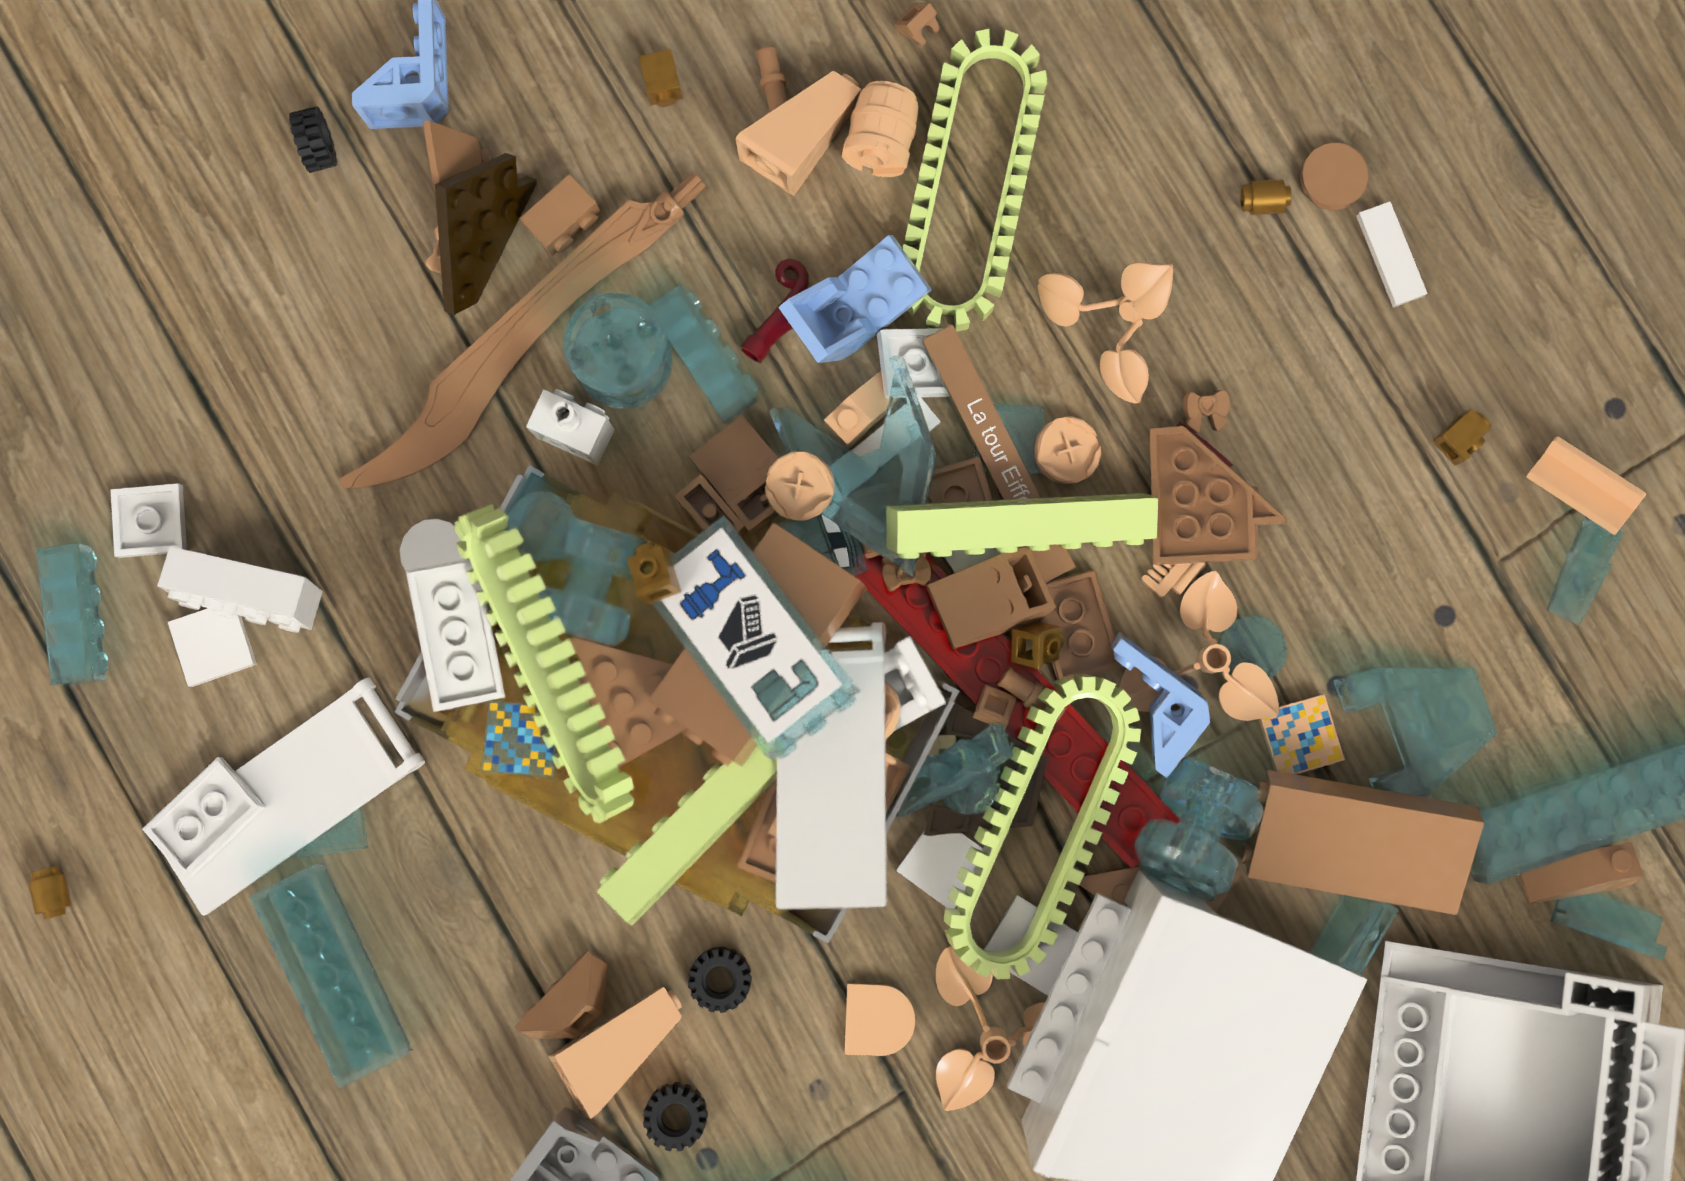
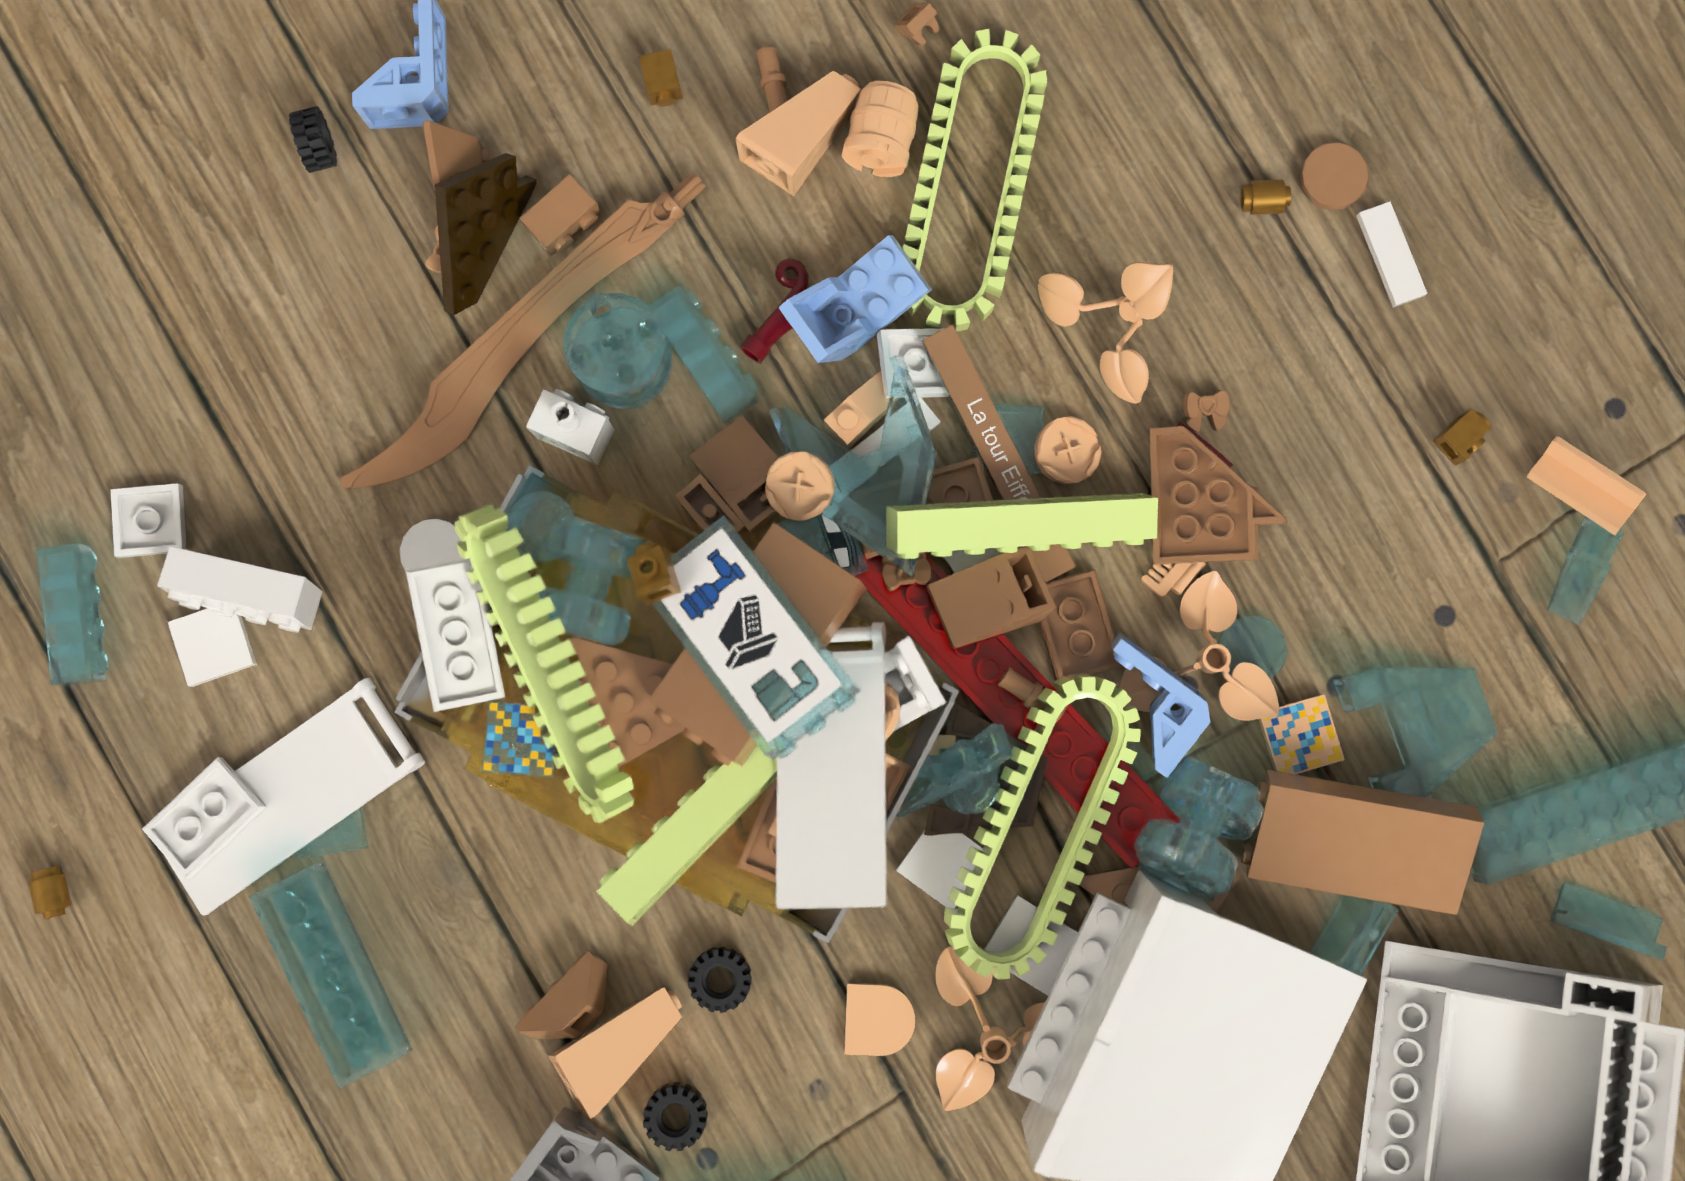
(994, 706): medium nougat tile -> none
(1045, 646): pearl gold brick -> none
(1583, 874): medium nougat slope -> none

